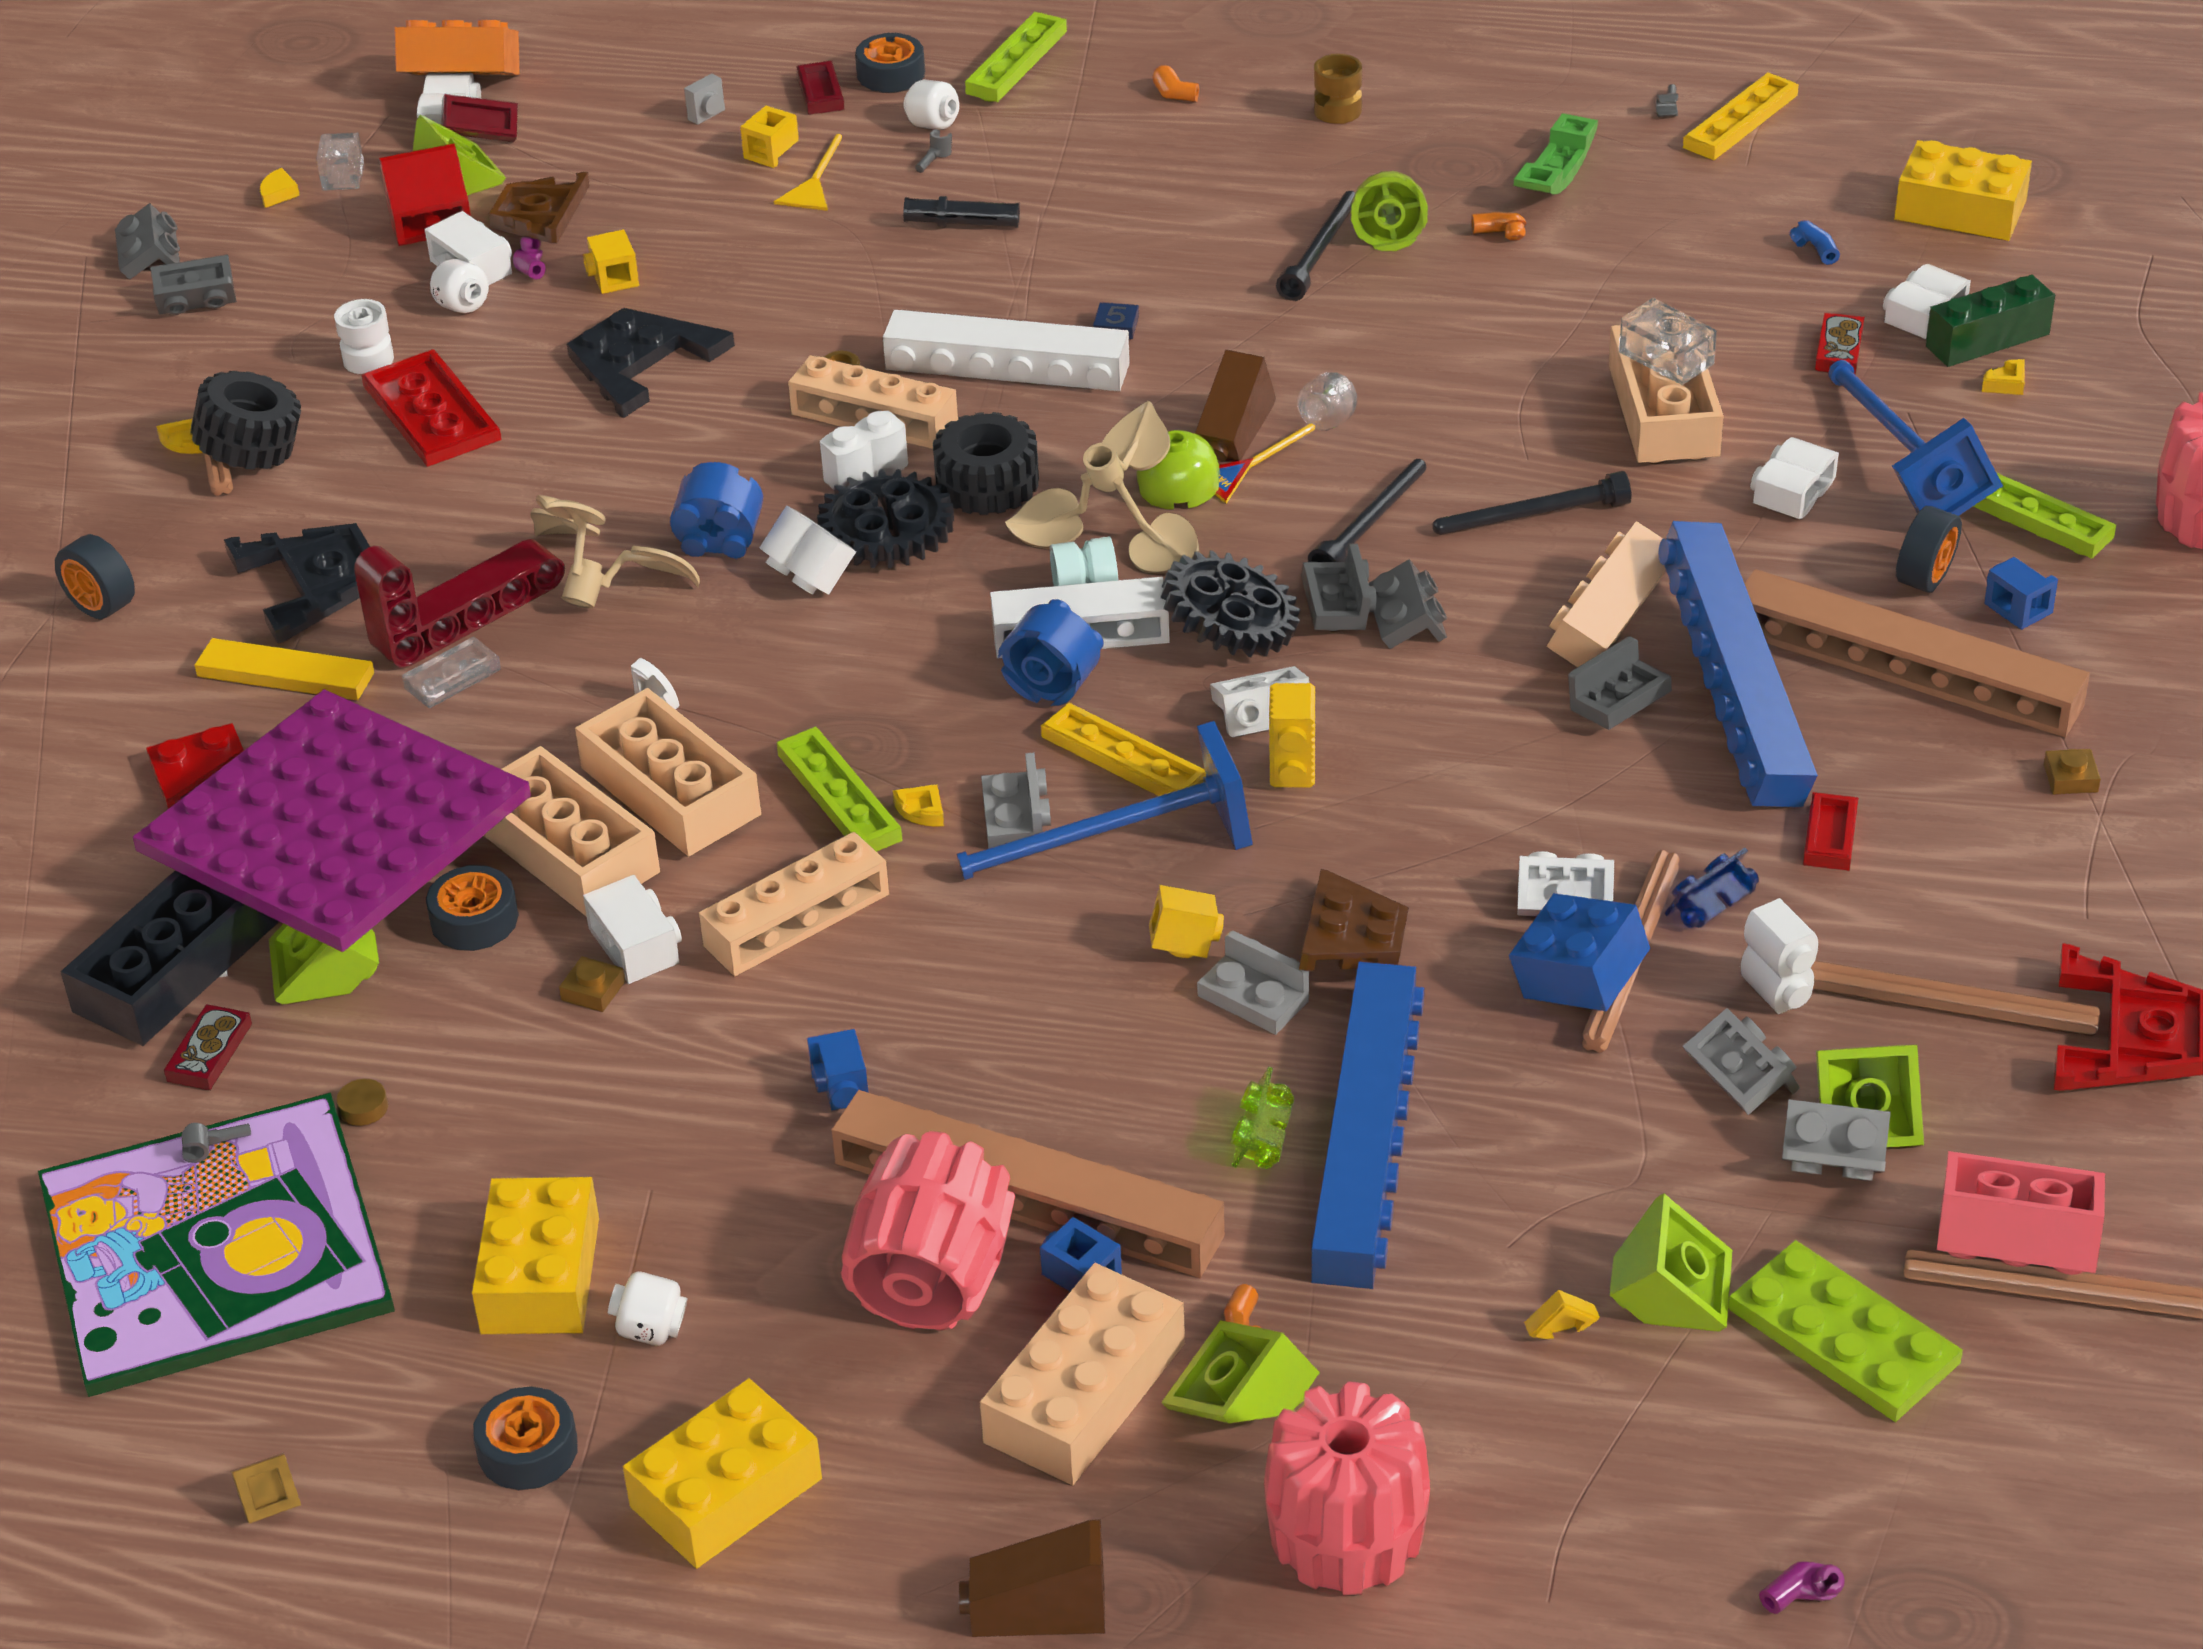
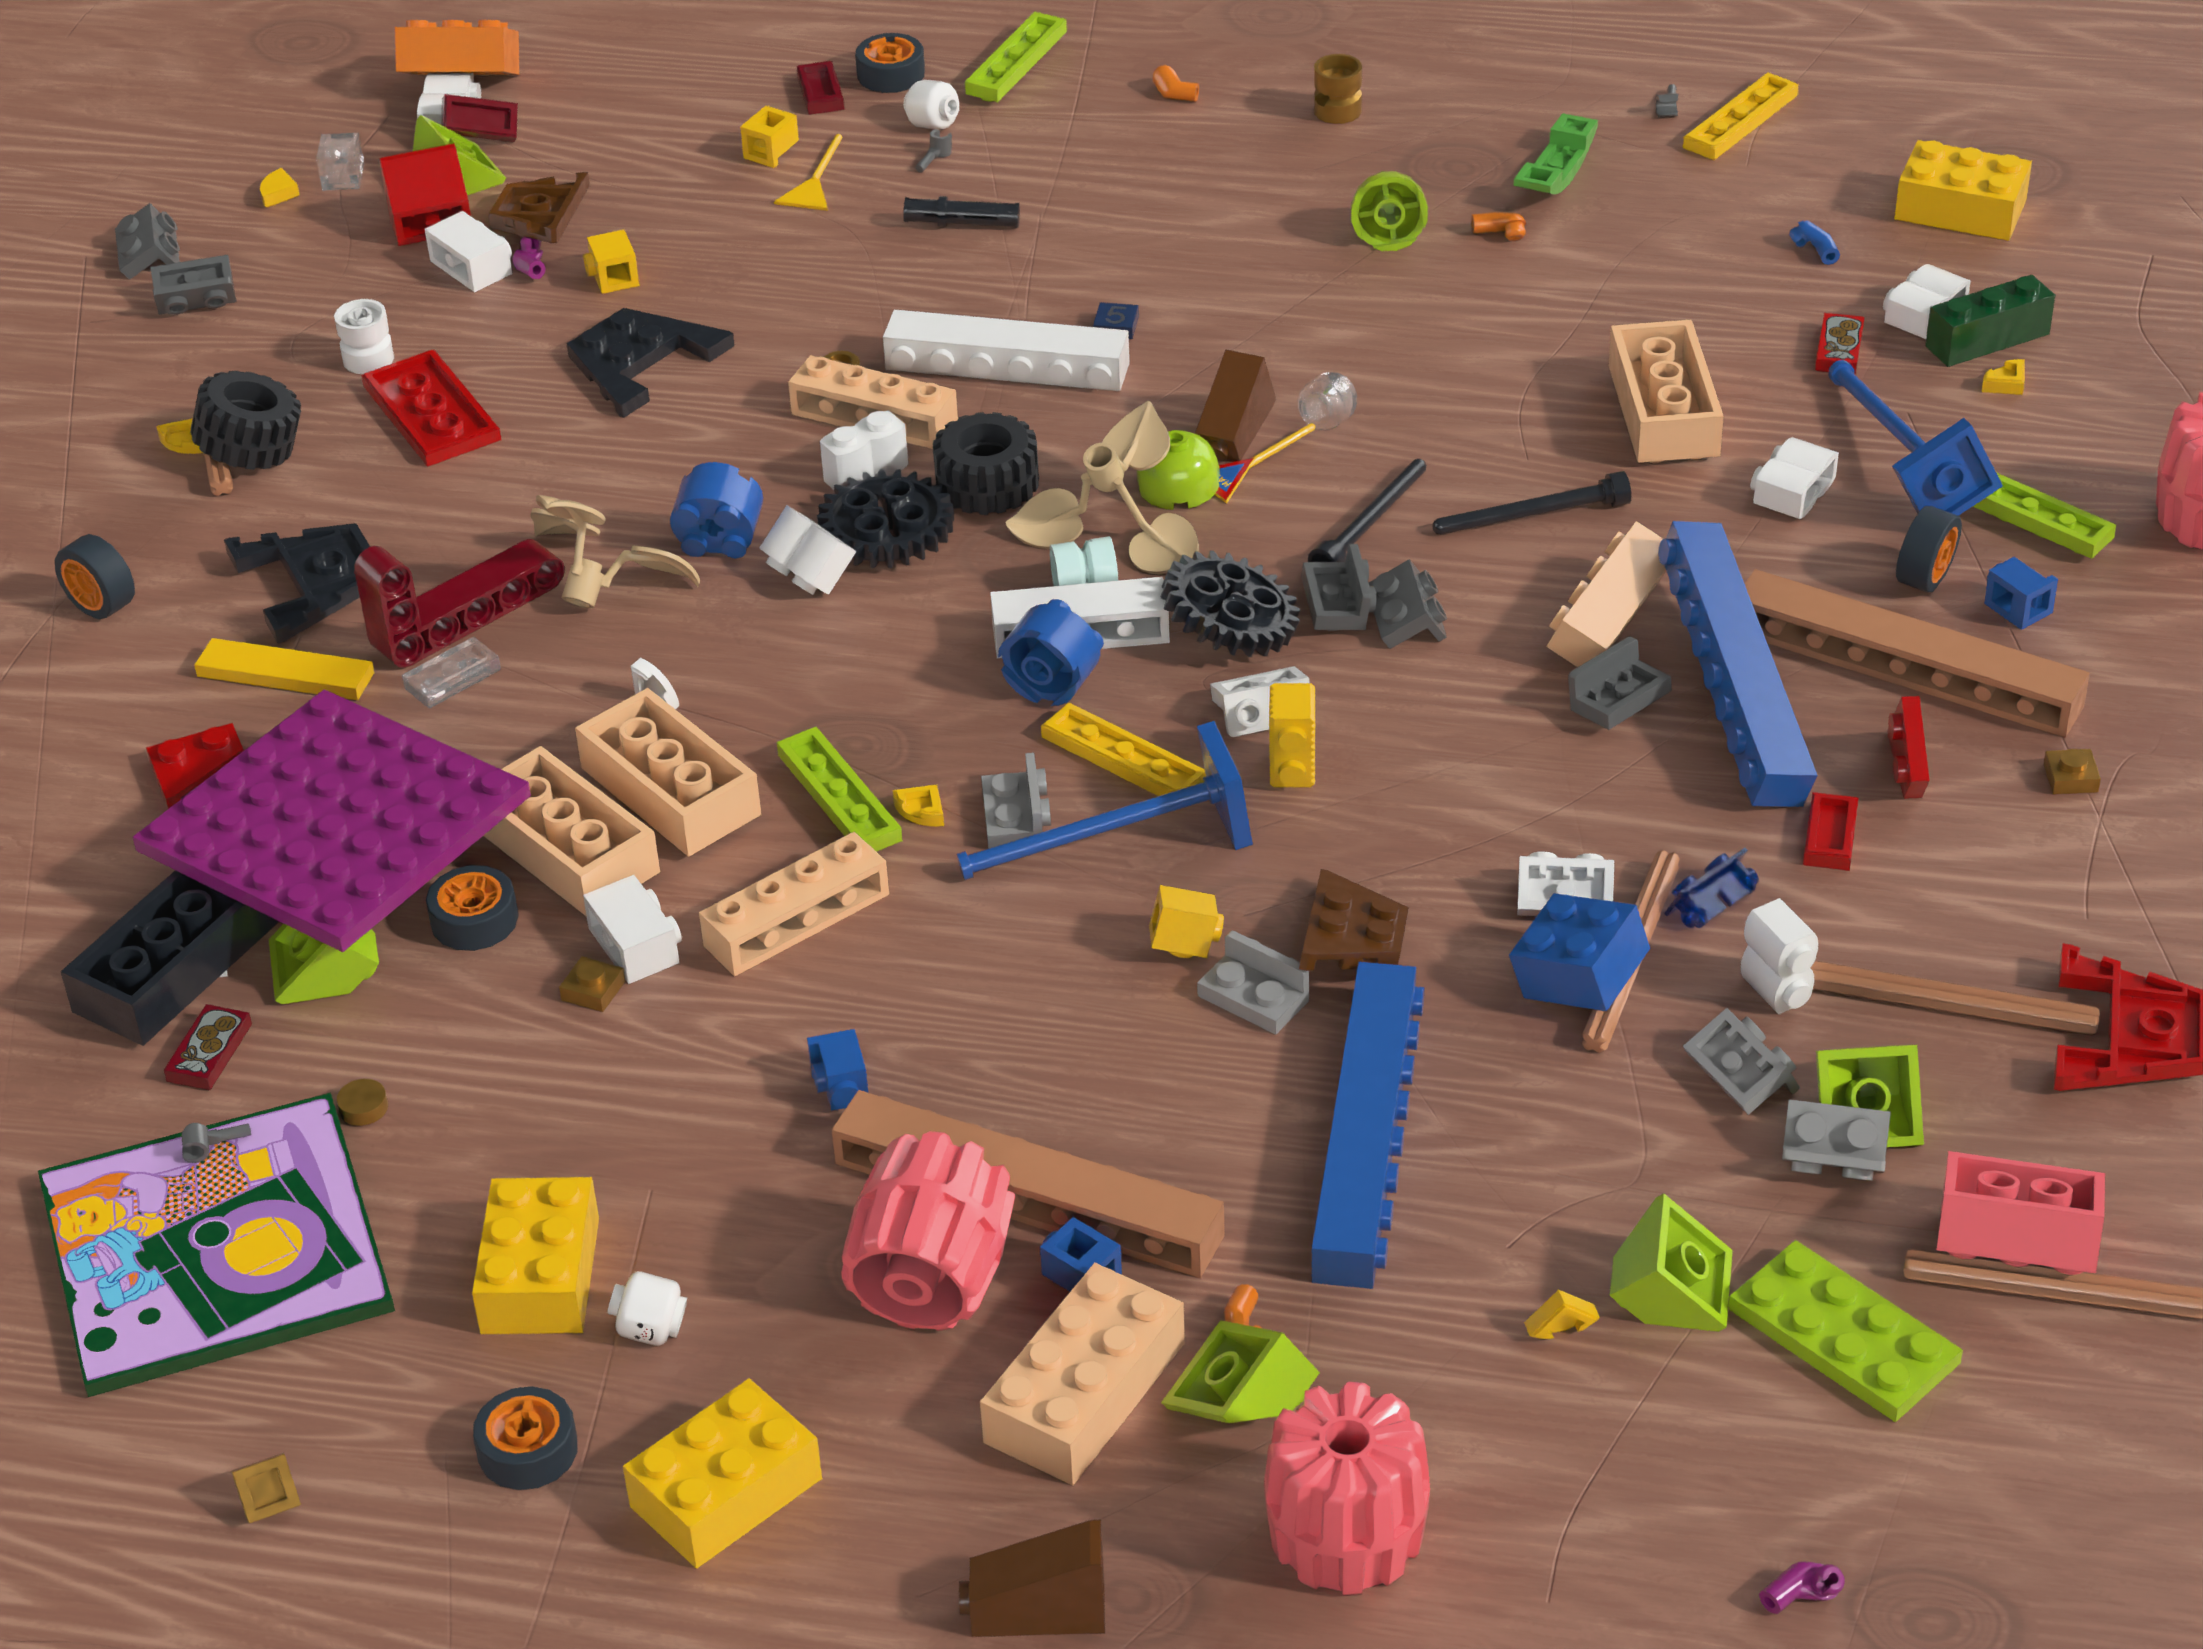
(459, 286): white head -> none
(704, 99): light grey plate -> none
(1264, 1105): clear neon green hinge -> none
(1295, 279): black piece -> none
(1667, 341): clear brick -> none
(1909, 747): none -> red wing

